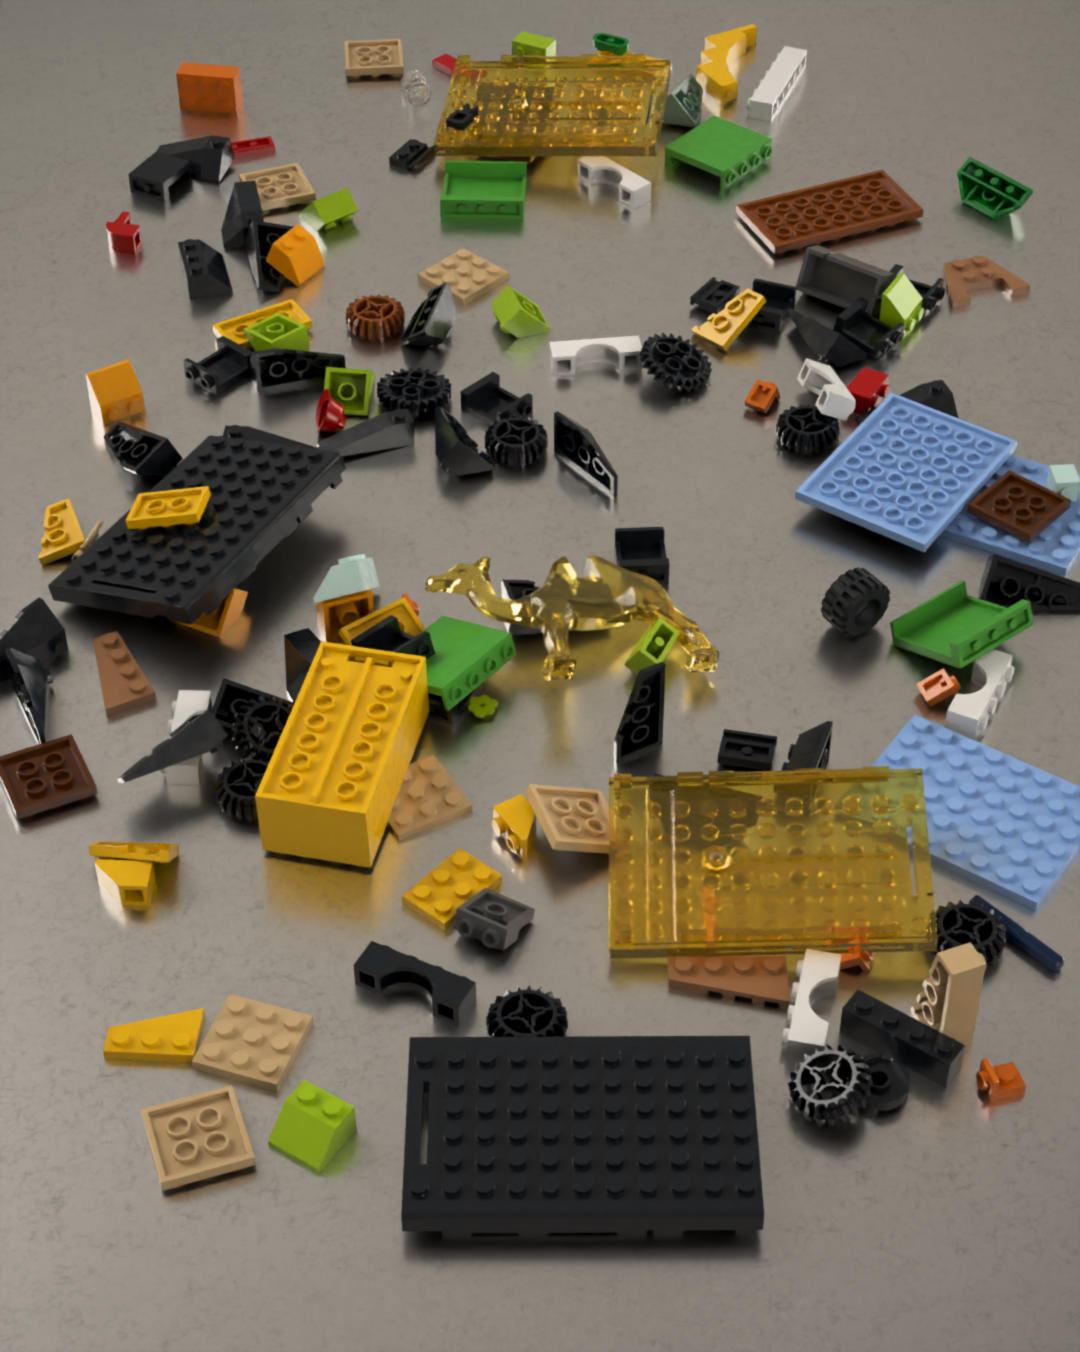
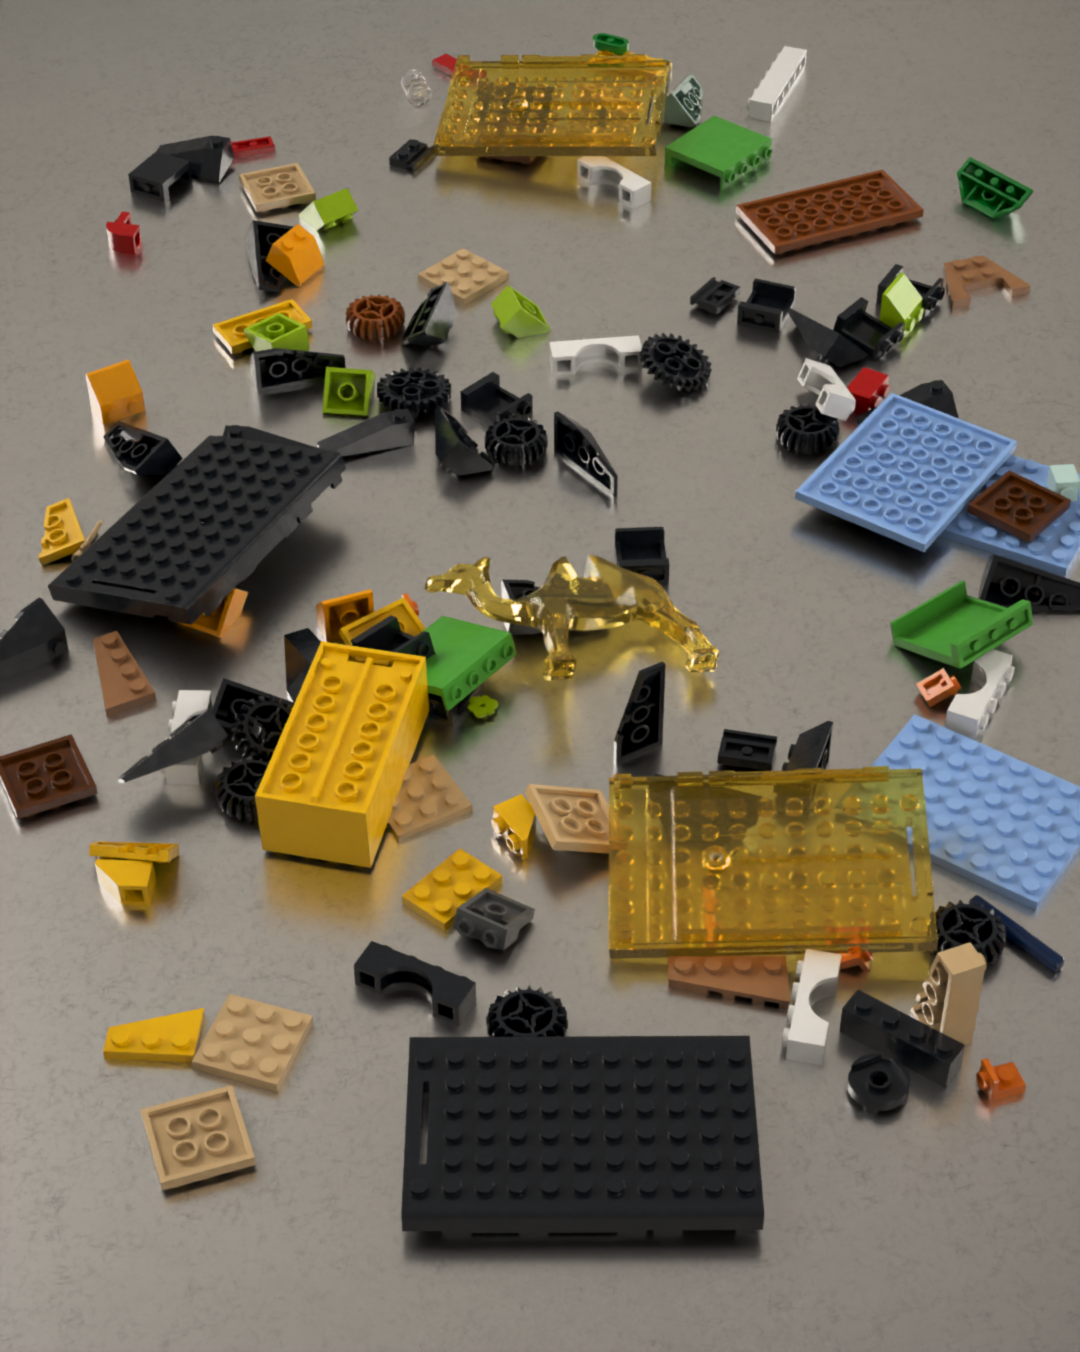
(32, 689): black wedge -> none
(168, 508): yellow plate -> none
(203, 269): black slope -> none
(209, 87): orange brick -> none
(221, 368): black panel -> none
(241, 210): black wedge -> none
(313, 1126): lime slope -> none
(329, 414): red piece -> none
(349, 577): light aqua wedge -> none
(374, 57): tan plate -> none
(462, 119): black plate -> none
(484, 190): bright green panel -> none
(533, 44): lime brick -> none
(652, 646): lime brick -> none
(718, 56): yellow arch -> none
(729, 323): yellow wing -> none
(762, 396): orange bracket -> none
(830, 1095): black gear -> none
(842, 279): dark grey piece -> none
(855, 602): black tyre -> none

